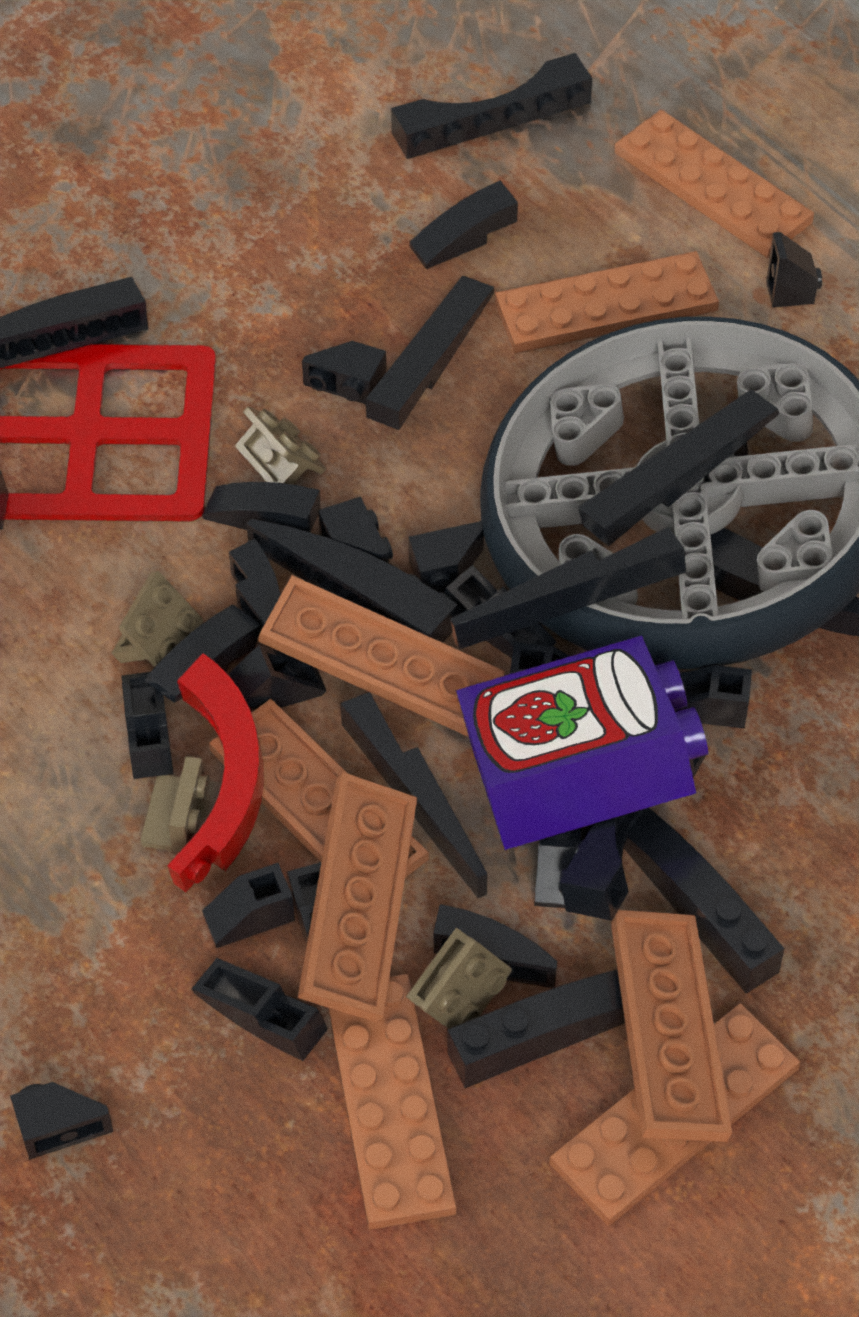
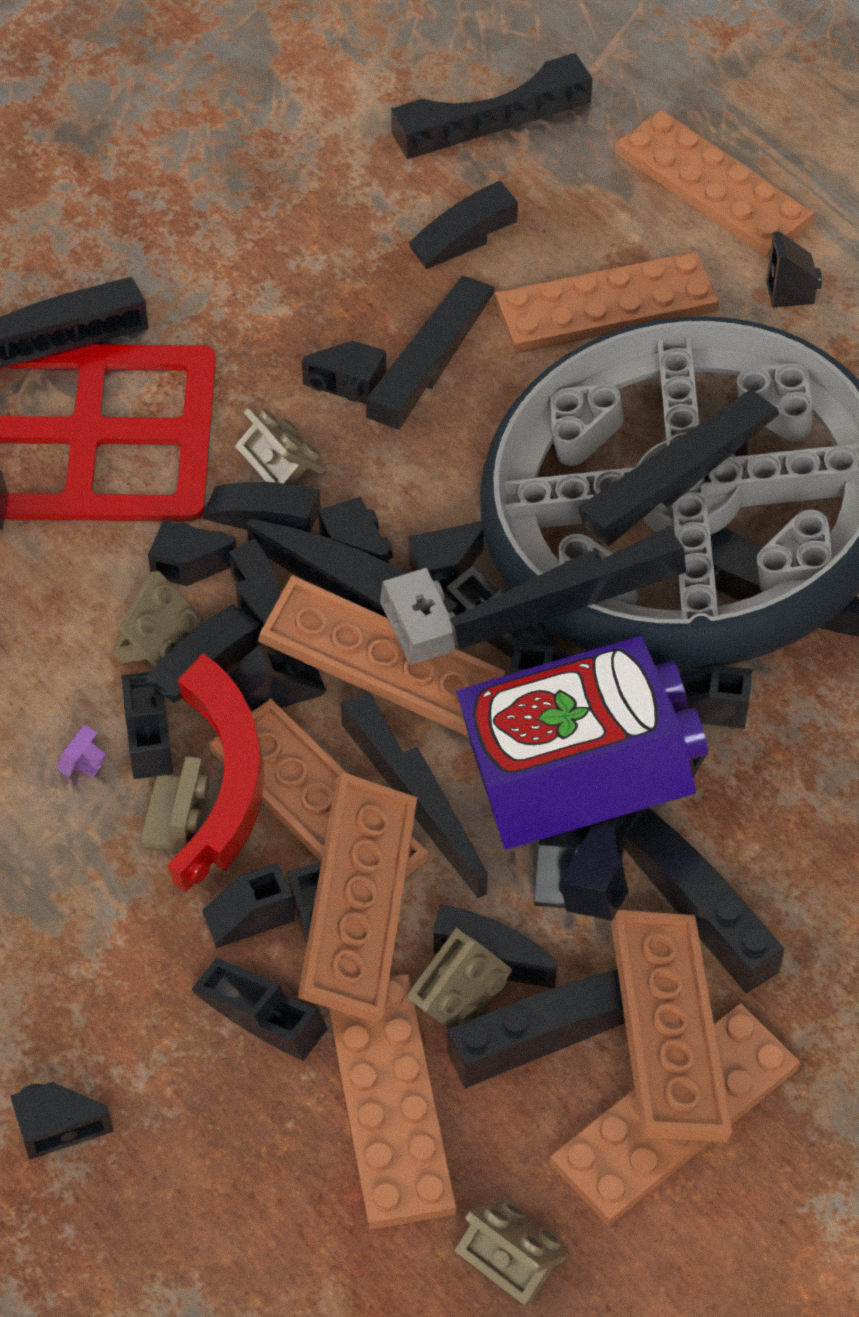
(82, 754): none -> medium lavender tile
(189, 553): none -> black slope
(418, 615): none -> light grey brick
(510, 1249): none -> dark tan bracket

